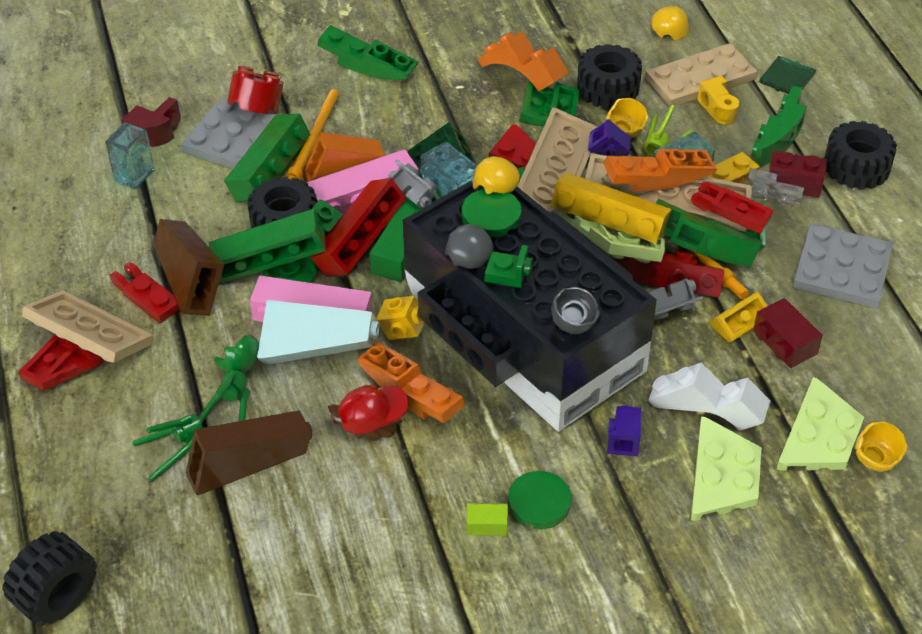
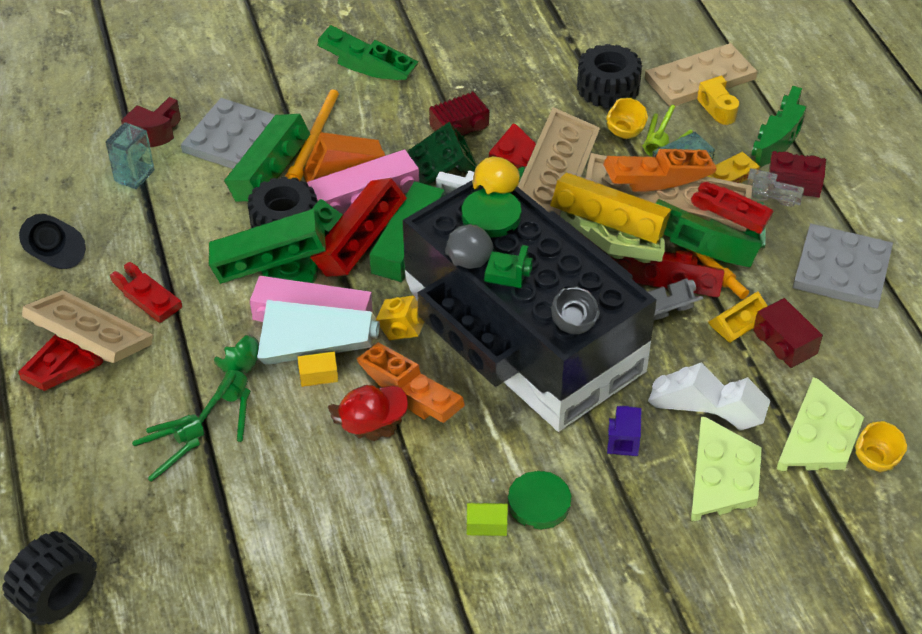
(52, 241): none -> black piece
(189, 266): reddish brown slope -> none
(244, 447): reddish brown slope -> none
(255, 90): red brick -> none
(317, 369): none -> yellow piece
(421, 189): light grey hinge -> none
(446, 168): clear light blue brick -> none
(464, 113): none -> dark red brick
(516, 51): orange arch -> none
(538, 105): green slope -> none
(609, 140): dark purple brick -> none
(670, 21): yellow hair -> none
(785, 74): clear green piece -> none
(860, 154): black tyre -> none

